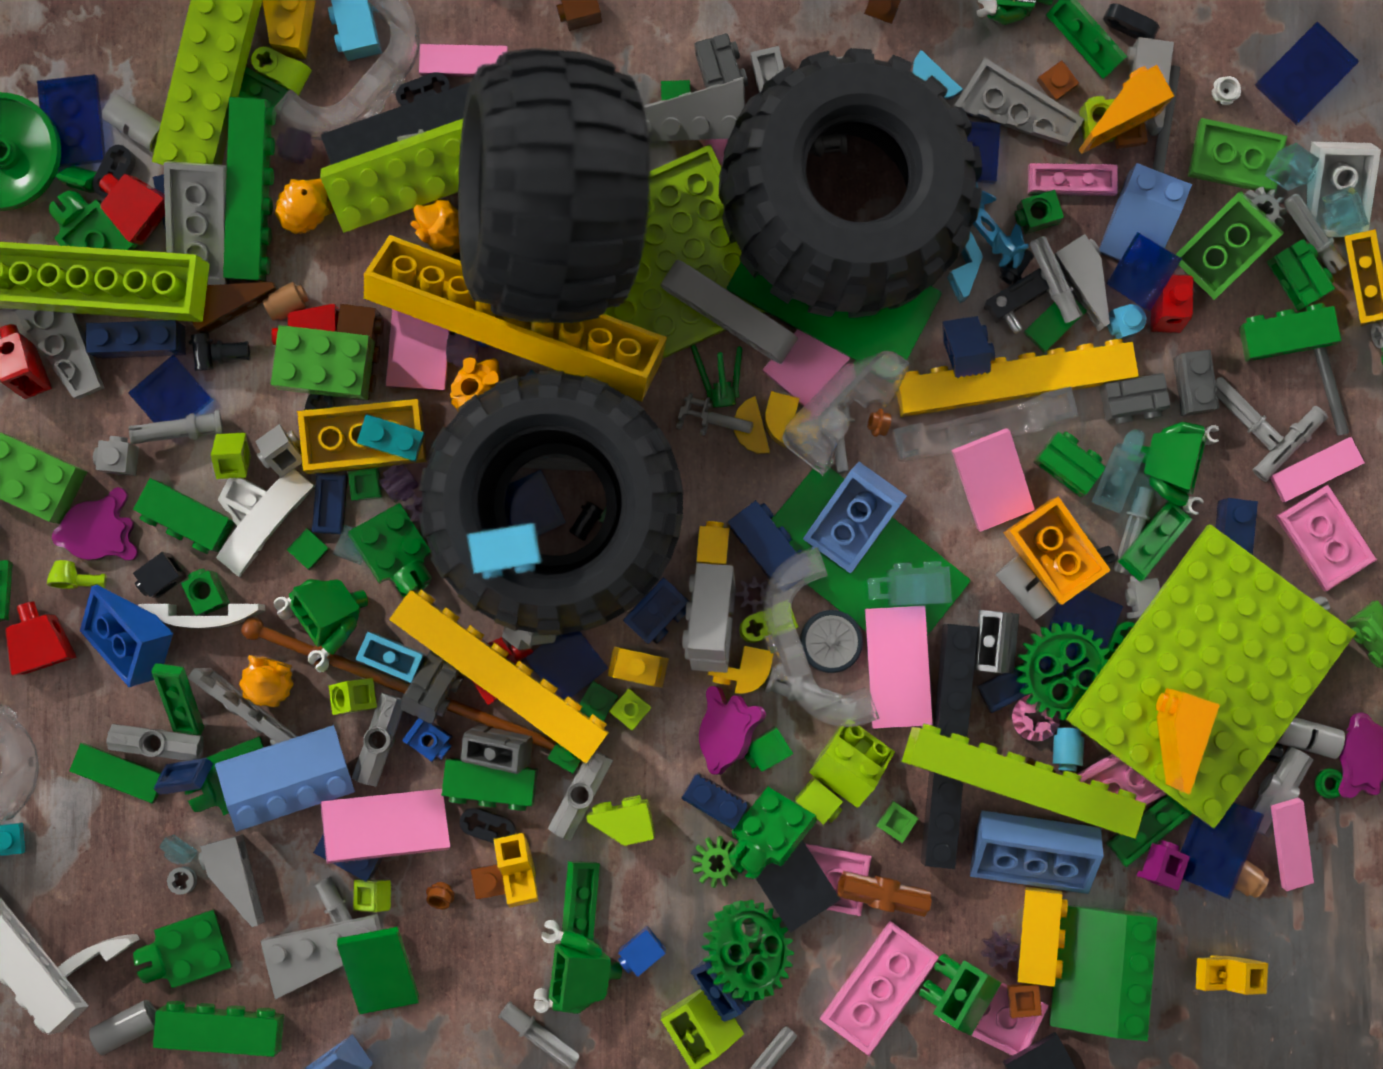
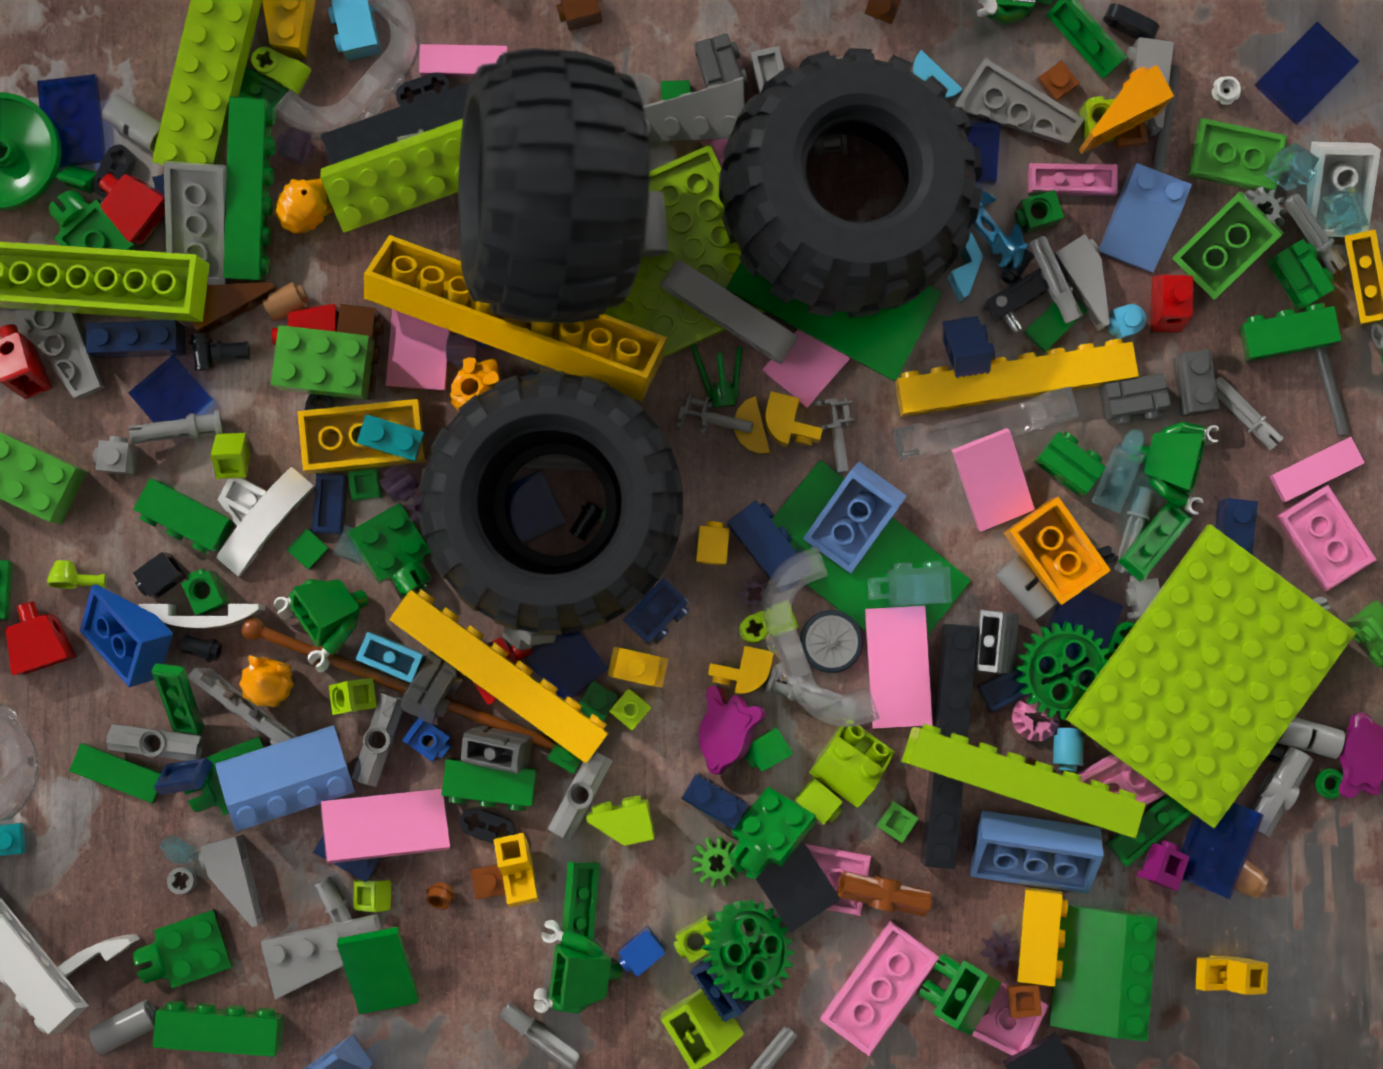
(97, 530): magenta tile -> none
(201, 648): none -> black pin
(279, 450): light grey brick -> none
(438, 226): light orange animal -> none
(504, 549): medium azure brick -> none
(656, 230): none -> light grey pin
(682, 945): none -> lime brick
(709, 626): light grey piece -> none
(821, 424): clear windscreen -> none
(879, 423): dark orange plate -> none
(1144, 271): clear blue tile -> none
(1183, 734): light orange slope -> none
(1292, 844): bright pink tile -> none
(1298, 434): light grey pin -> none

